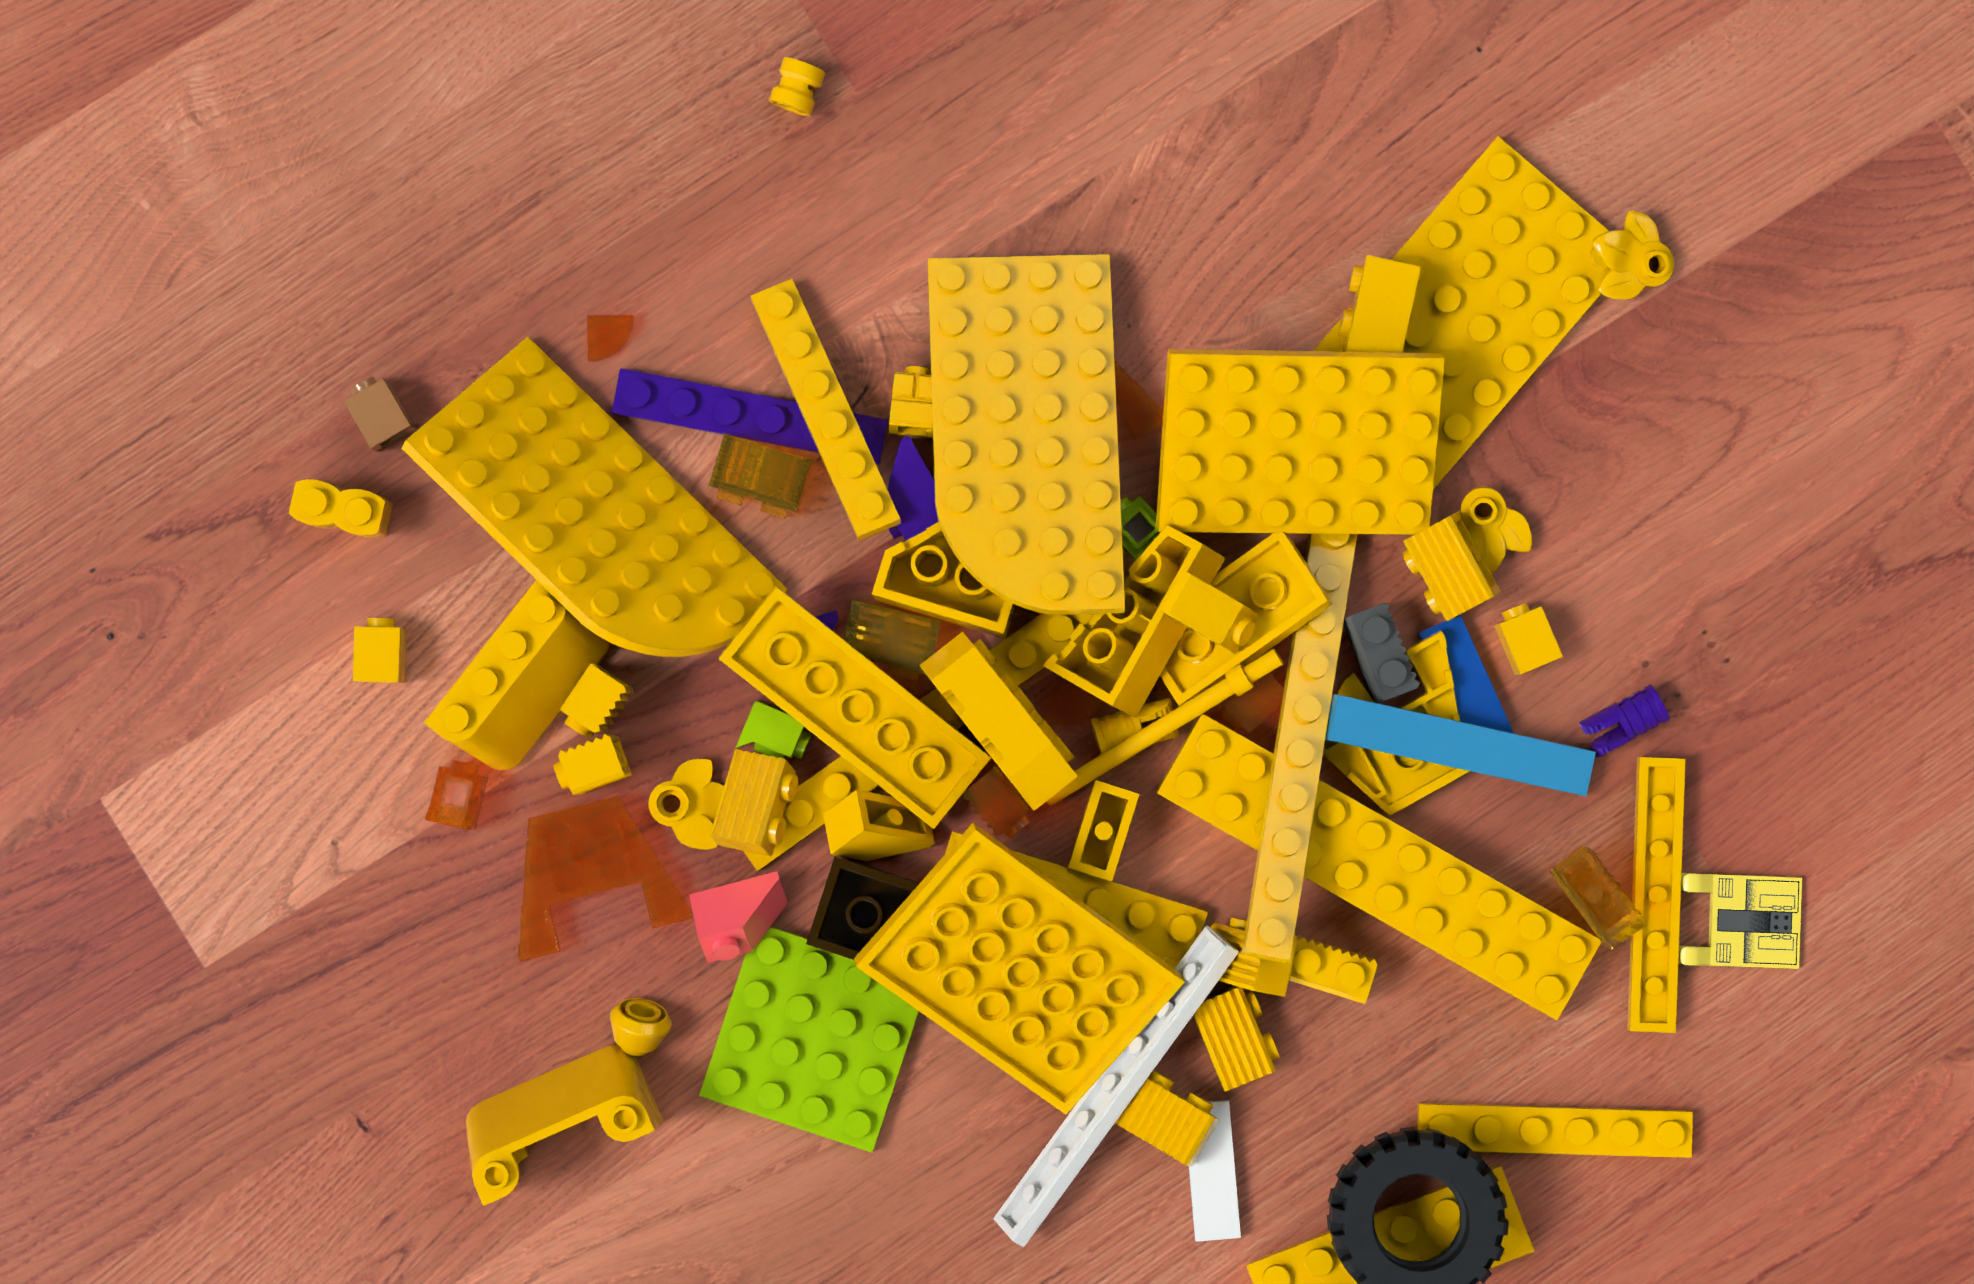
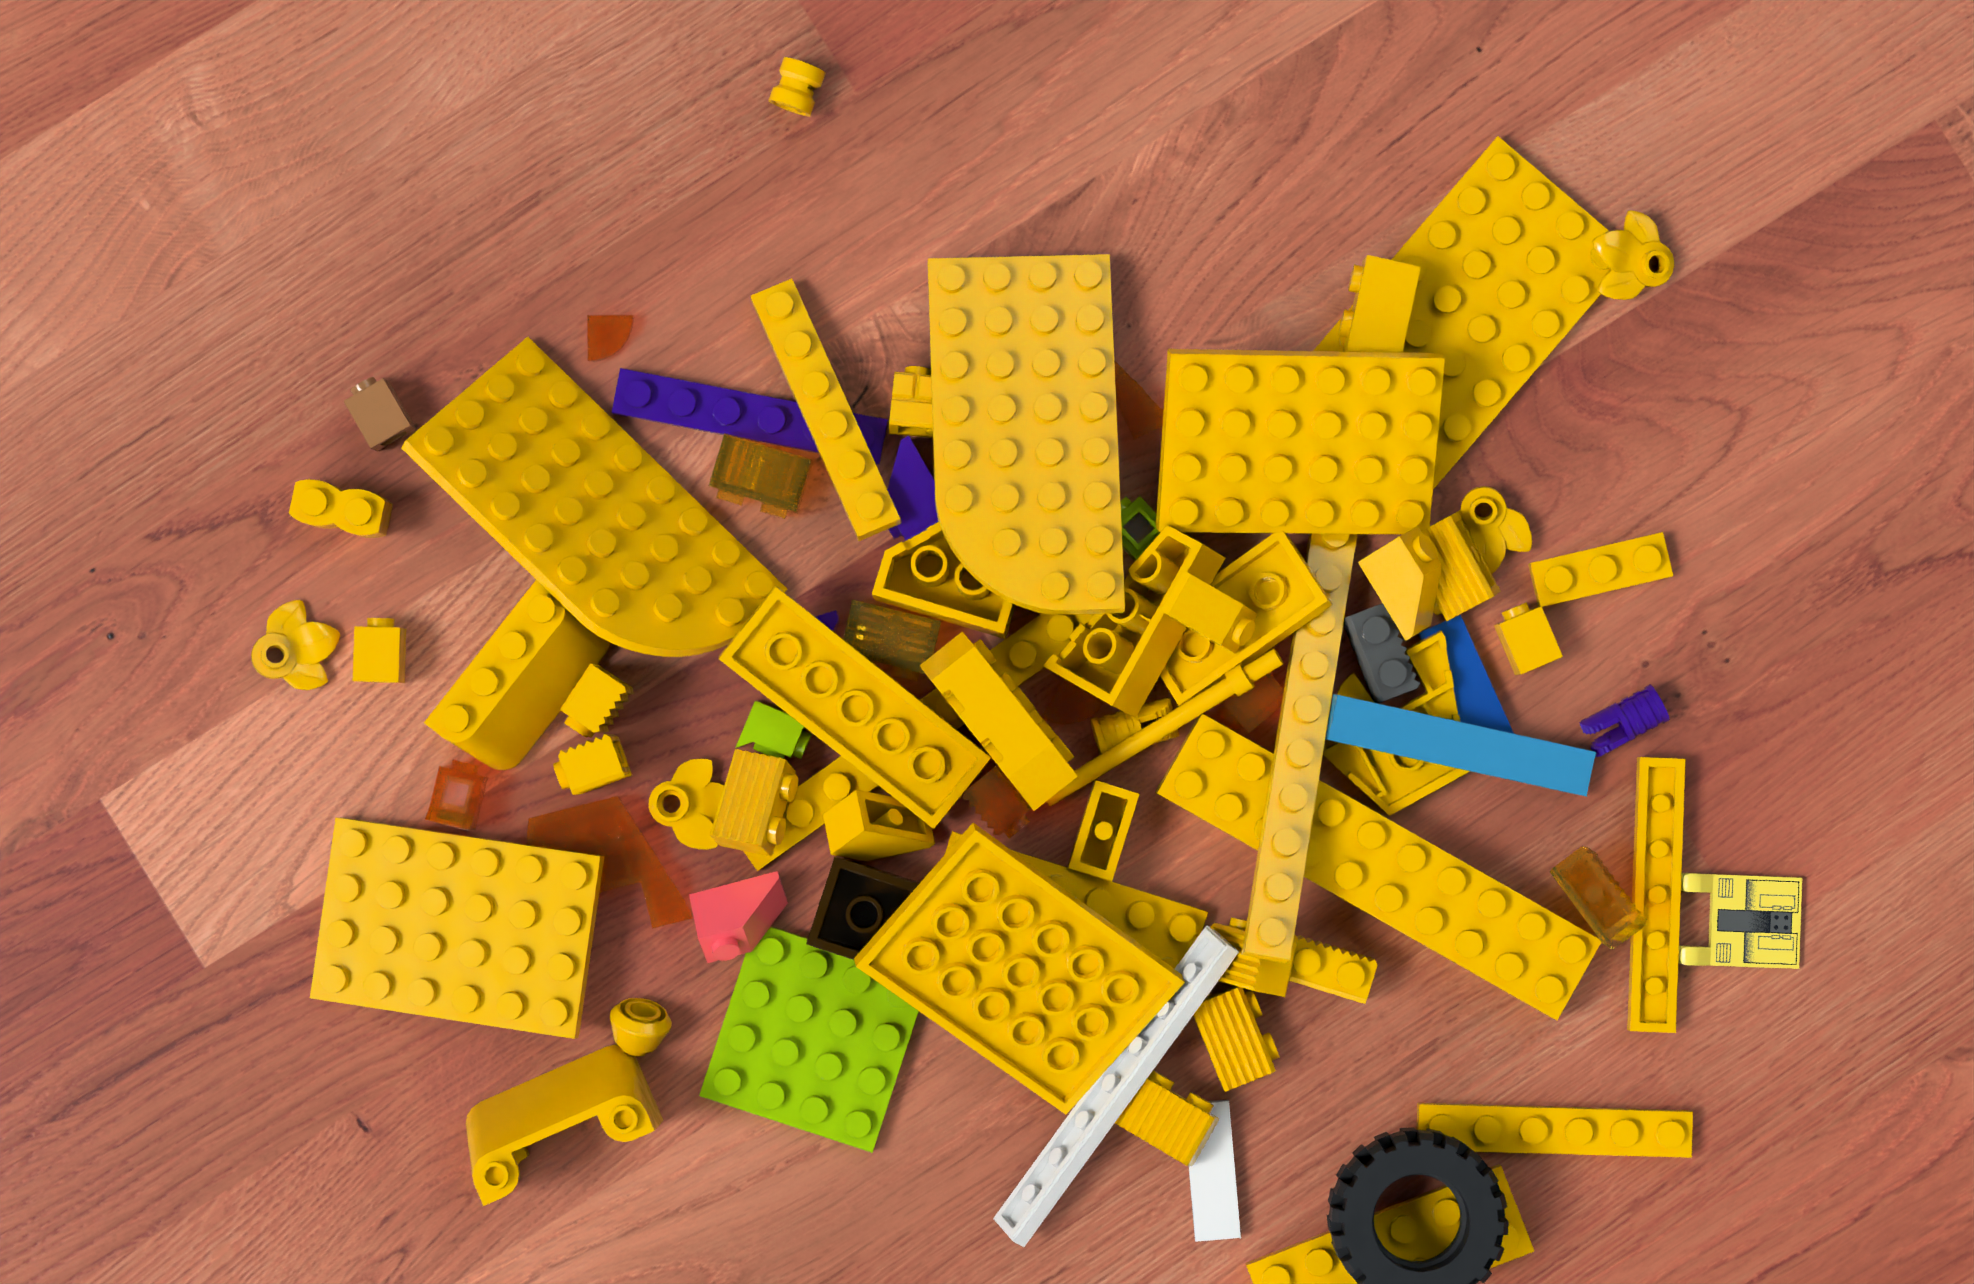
(302, 647): none -> yellow plate
(457, 927): none -> yellow plate
(1406, 580): none -> yellow slope
(1600, 569): none -> yellow plate

